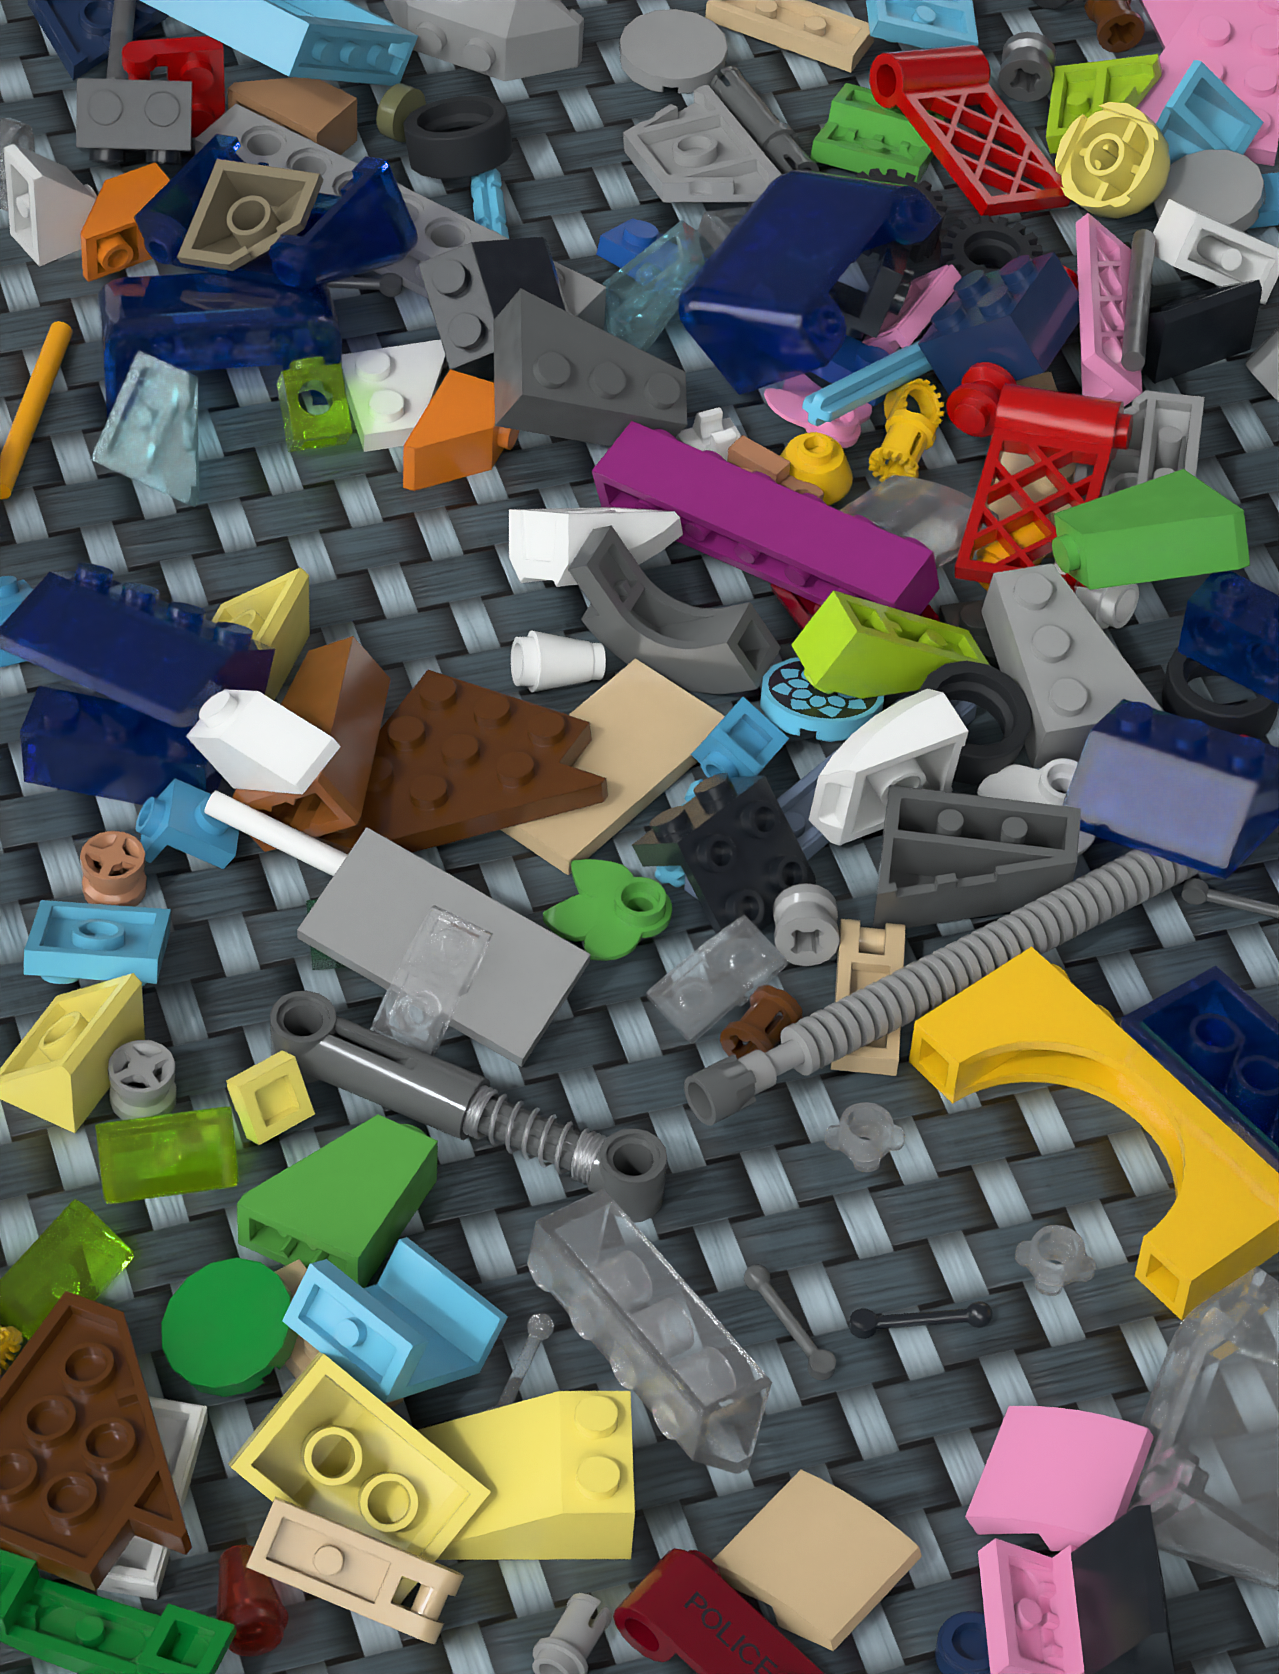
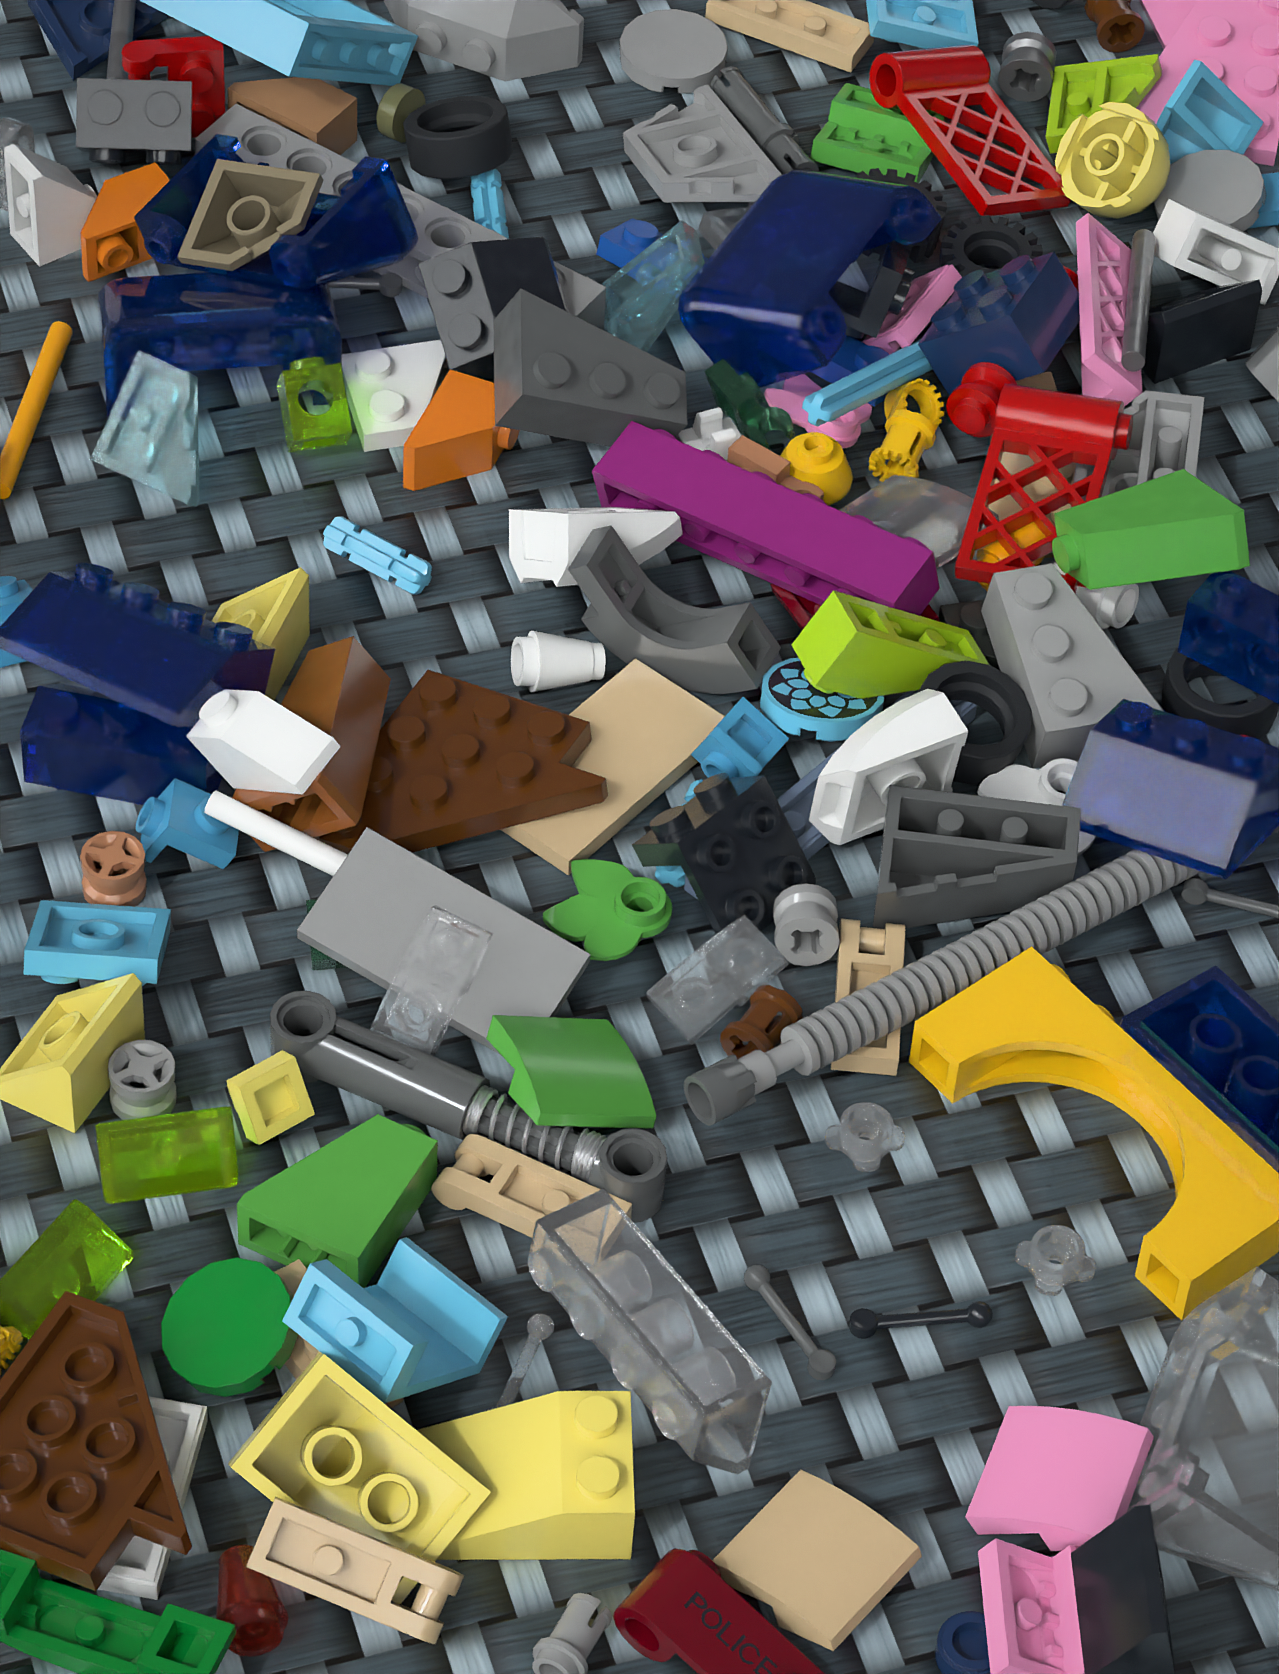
(377, 555): none -> medium azure axle
(518, 1191): none -> tan plate
(572, 1072): none -> bright green slope
(741, 400): none -> clear green plate

